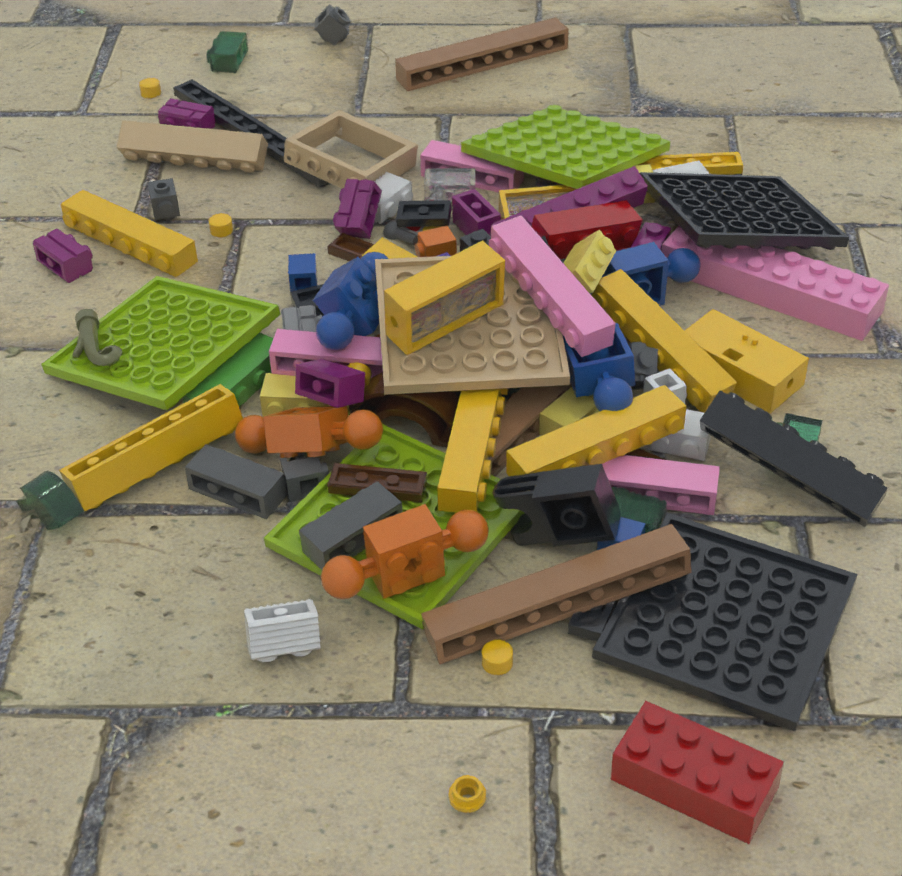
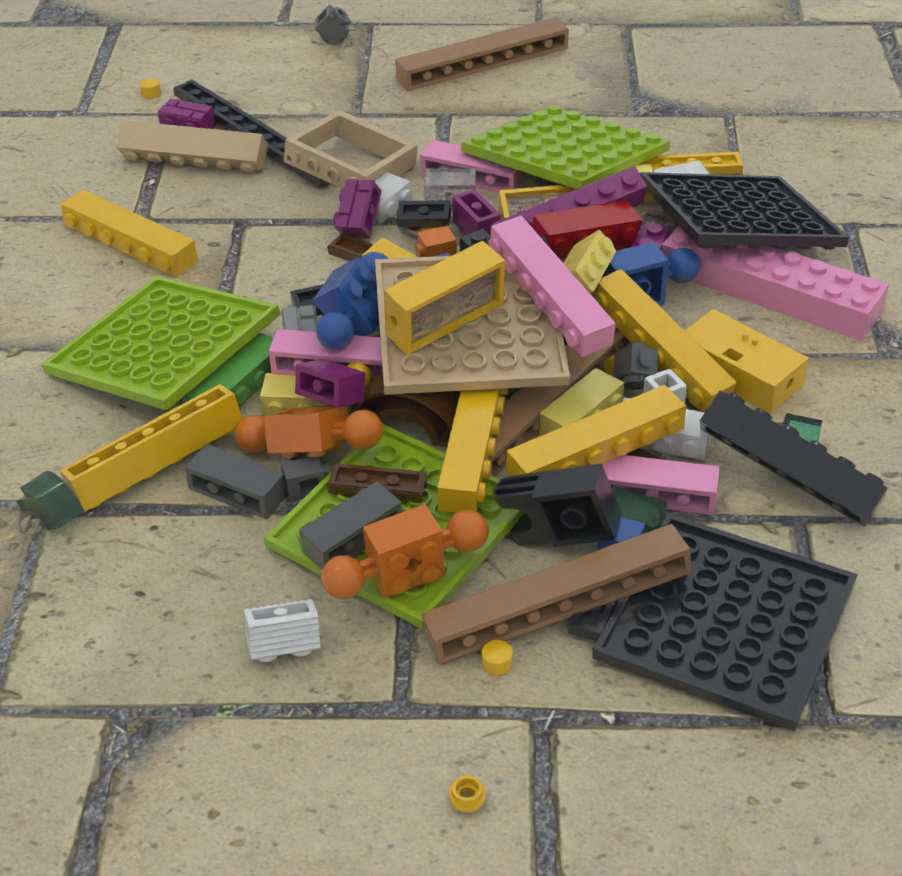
(63, 255): magenta brick -> none
(88, 325): olive plant -> none
(163, 199): dark grey brick -> none
(220, 225): yellow piece -> none
(227, 51): clear green brick -> none
(302, 271): blue brick -> none
(393, 232): dark grey bar -> none
(604, 374): blue brick -> none
(697, 771): red brick -> none

